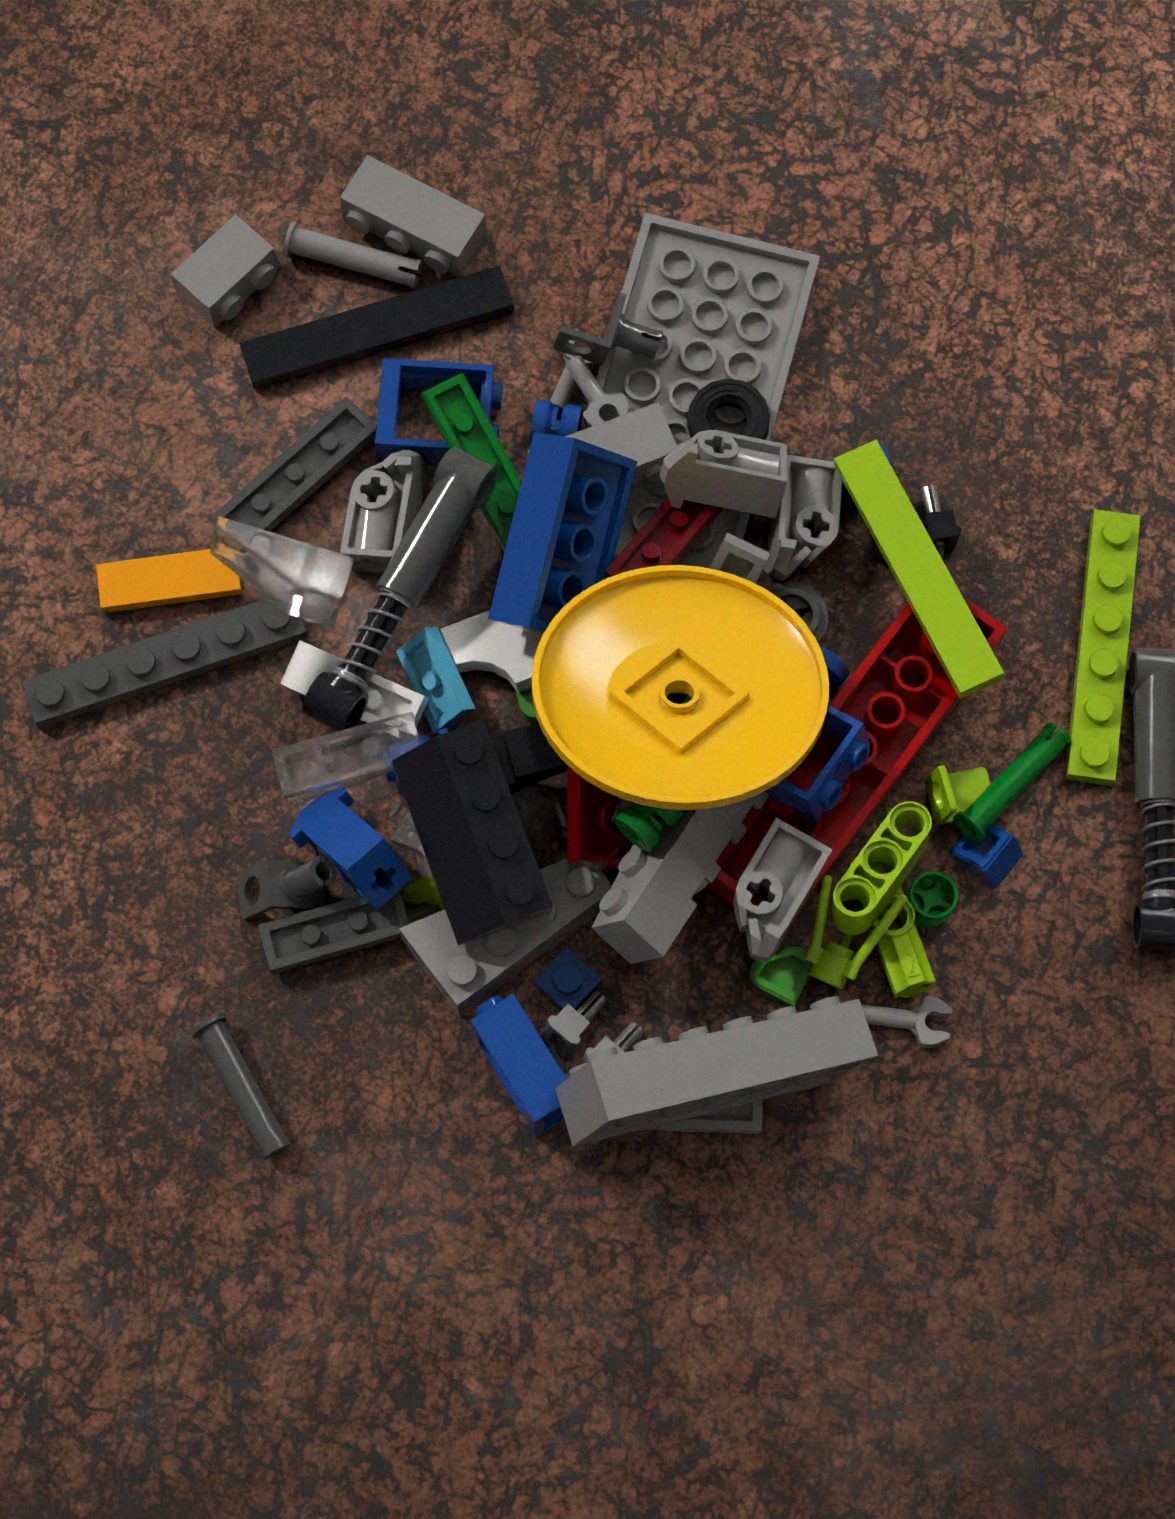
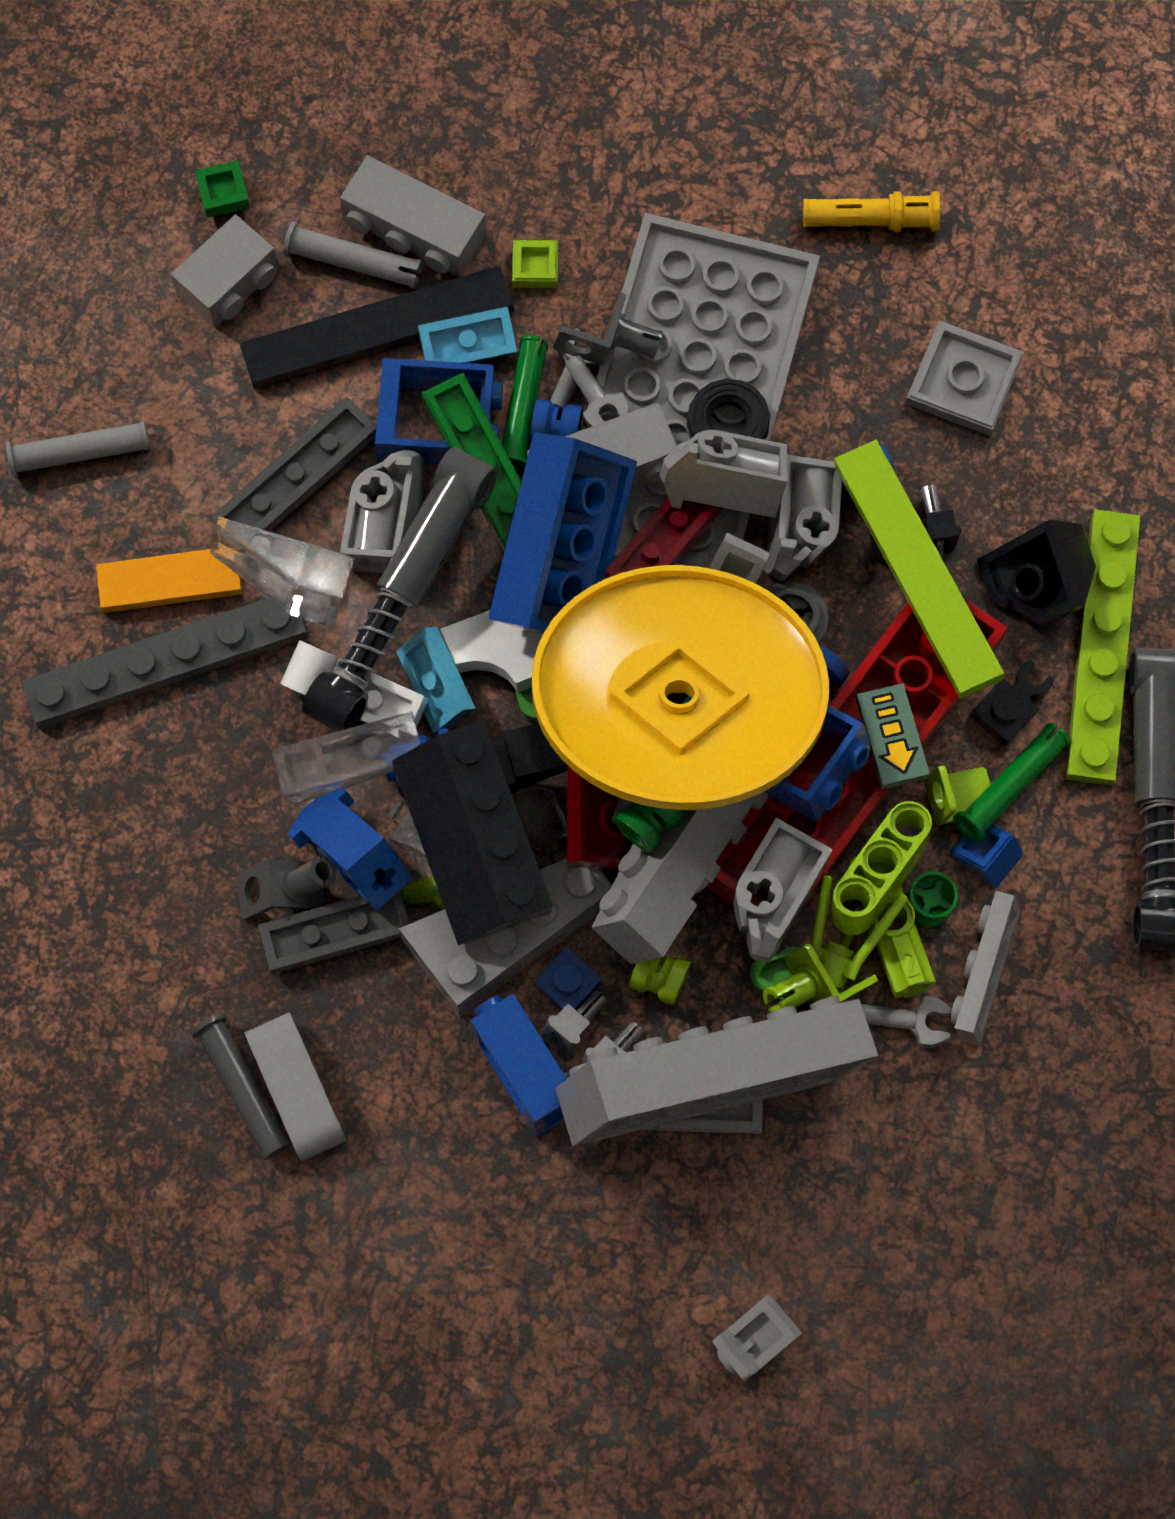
(77, 447): none -> light grey pin
(222, 189): none -> green plate
(295, 1087): none -> light grey beam
(469, 337): none -> medium azure plate
(523, 399): none -> green pin
(535, 264): none -> lime tile
(662, 977): none -> lime wheel
(755, 1338): none -> light grey bracket
(808, 982): none -> lime bracket
(892, 736): none -> sand green tile
(894, 212): none -> yellow pin
(964, 378): none -> light grey tile
(985, 968): none -> light grey plate
(1009, 708): none -> black plate
(1041, 572): none -> black slope

